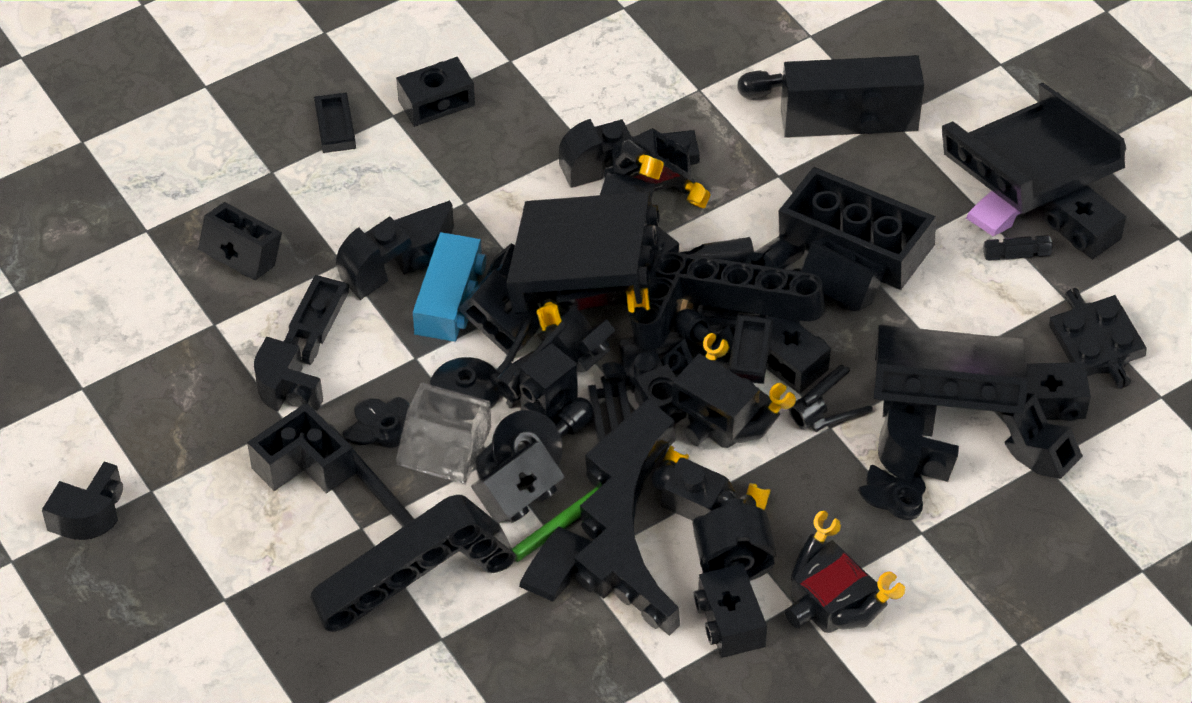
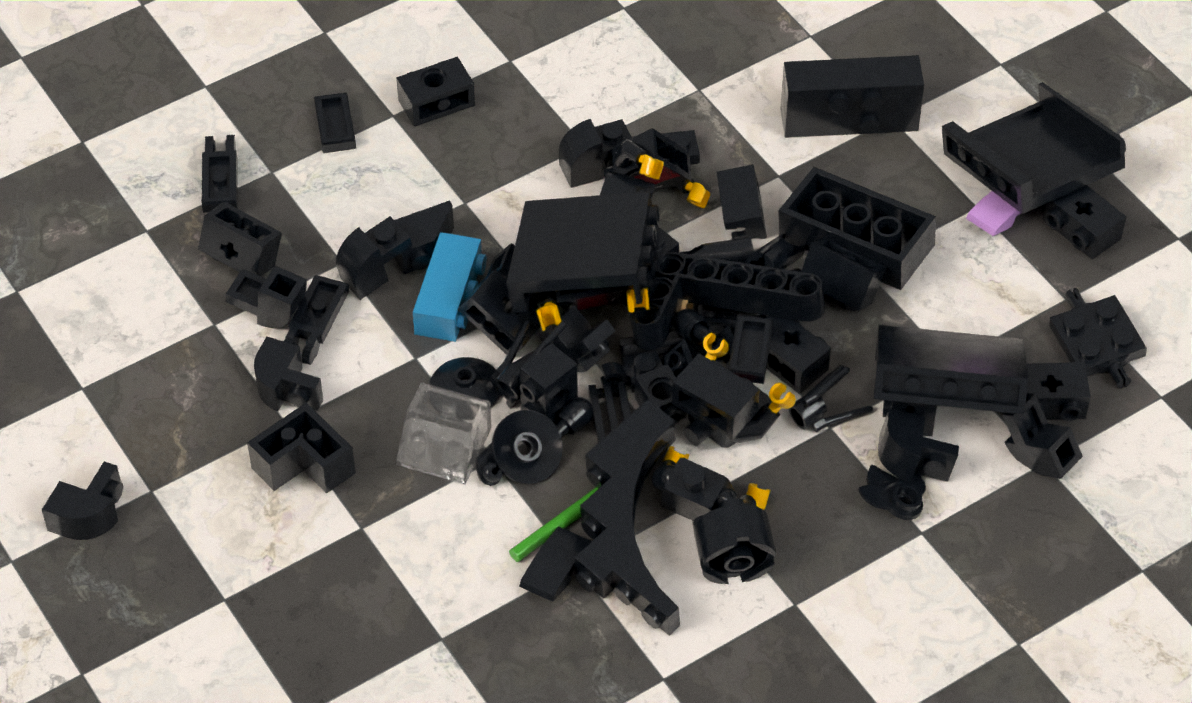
(219, 174): none -> black hinge
(268, 298): none -> black brick
(378, 422): black plate -> none
(380, 490): black bar -> none
(408, 555): black beam -> none
(499, 490): black brick -> none
(731, 611): black brick -> none
(741, 202): none -> black hinge
(758, 84): black cylinder -> none
(834, 587): torso -> none
(1017, 247): black axle -> none

